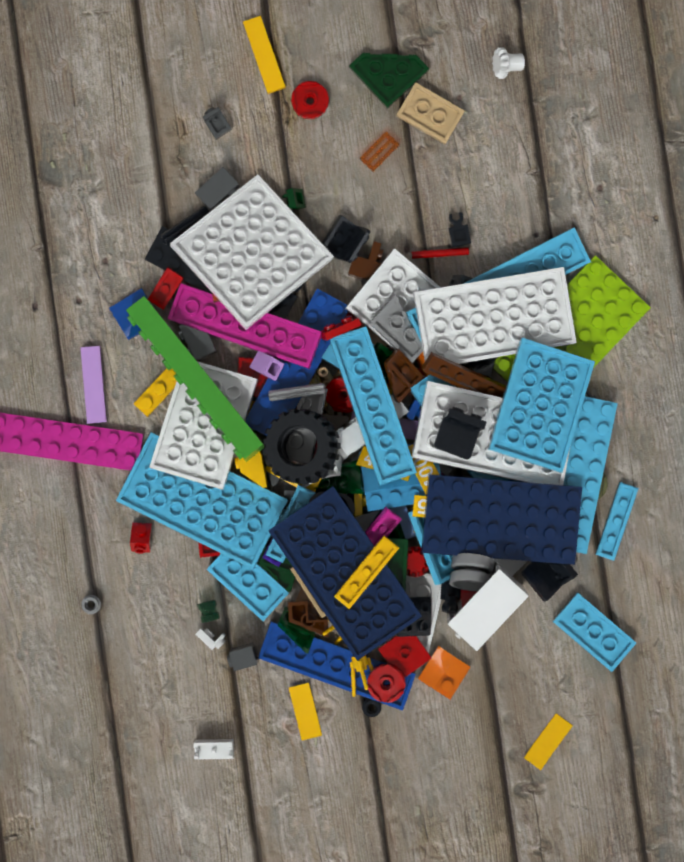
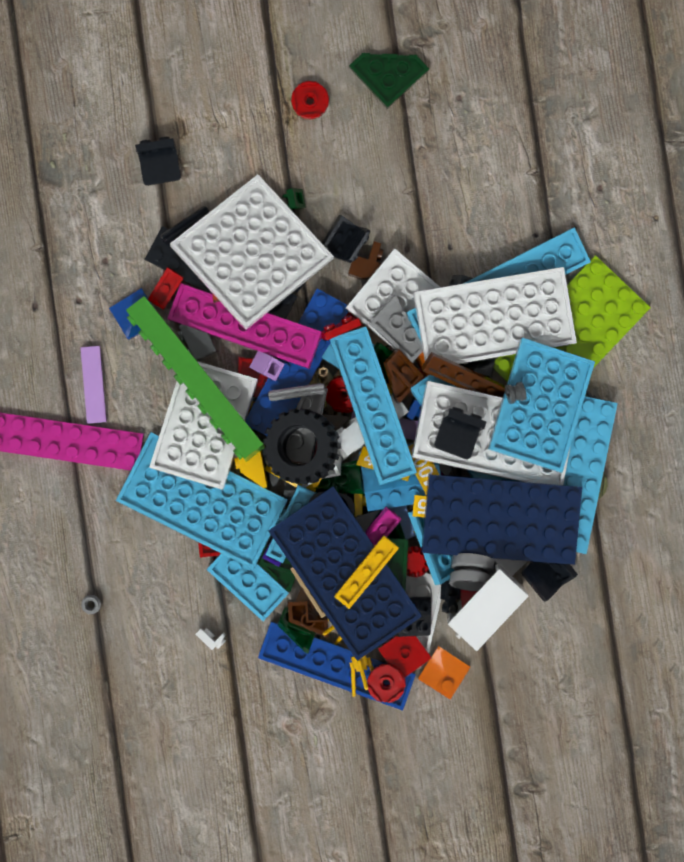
(140, 537): red bracket -> none
(156, 392): yellow plate -> none
(158, 161): none -> black bracket
(208, 611): clear green wheel -> none
(214, 749): white hinge -> none
(216, 122): dark grey bracket -> none
(217, 189): dark grey brick -> none
(242, 657): dark grey brick -> none
(264, 54): yellow tile -> none
(305, 711): yellow sticker -> none
(369, 713): black plate -> none
(374, 146): clear orange tile -> none
(430, 113): tan plate -> none
(440, 253): red bar -> none
(459, 233): black plate -> none
(505, 62): white gear -> none
(515, 392): none -> dark grey wheel
(548, 741): yellow sticker -> none
(594, 632): medium azure plate -> none
(616, 521): medium azure tile -> none

